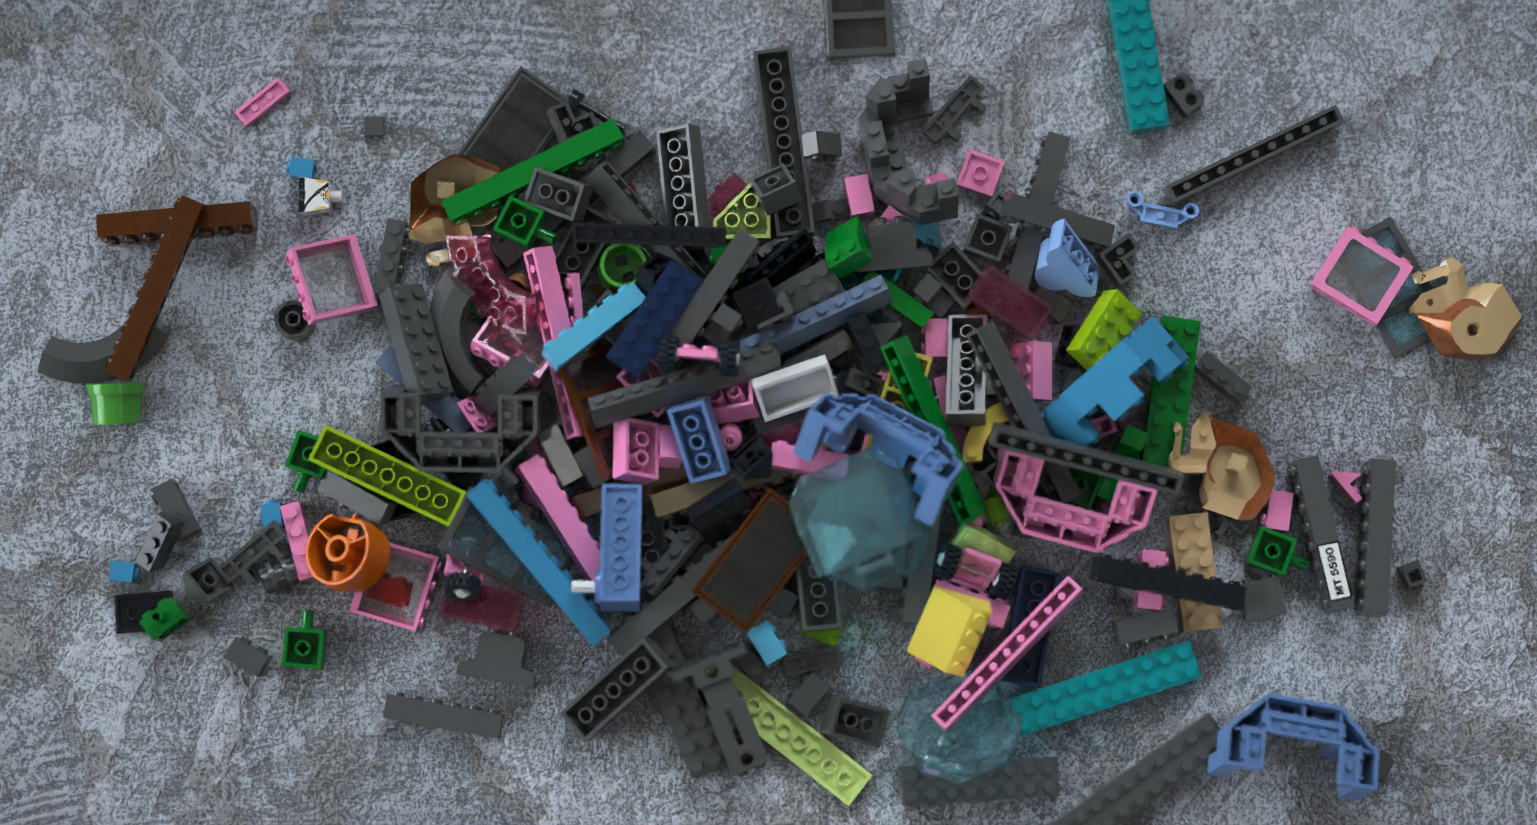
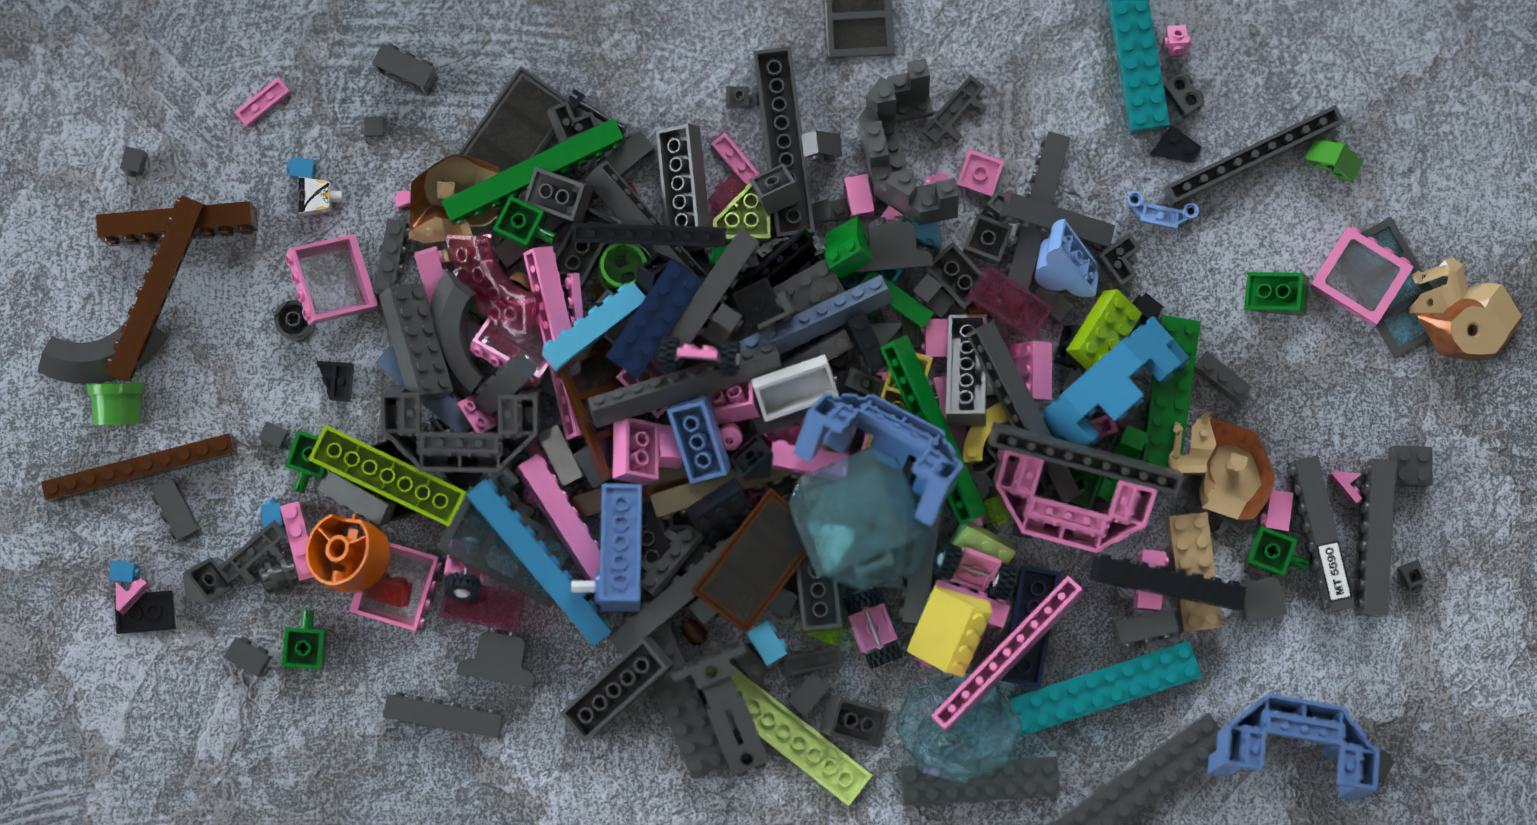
(127, 599): none -> bright pink slope
(133, 161): none -> dark grey brick
(139, 467): none -> reddish brown brick
(160, 541): black brick -> none
(164, 619): green brick -> none
(275, 435): none -> dark grey brick
(337, 379): none -> black wing
(402, 200): none -> bright pink brick
(405, 68): none -> dark grey brick
(430, 268): none -> bright pink brick
(694, 632): none -> reddish brown brick
(734, 102): none -> dark grey brick
(734, 158): none -> bright pink tile
(872, 628): none -> plate
(1147, 306): none -> black brick
(1176, 40): none -> bright pink brick
(1176, 146): none -> black wing
(1277, 292): none -> green slope
(1335, 158): none -> bright green brick
(1413, 465): none -> dark grey brick

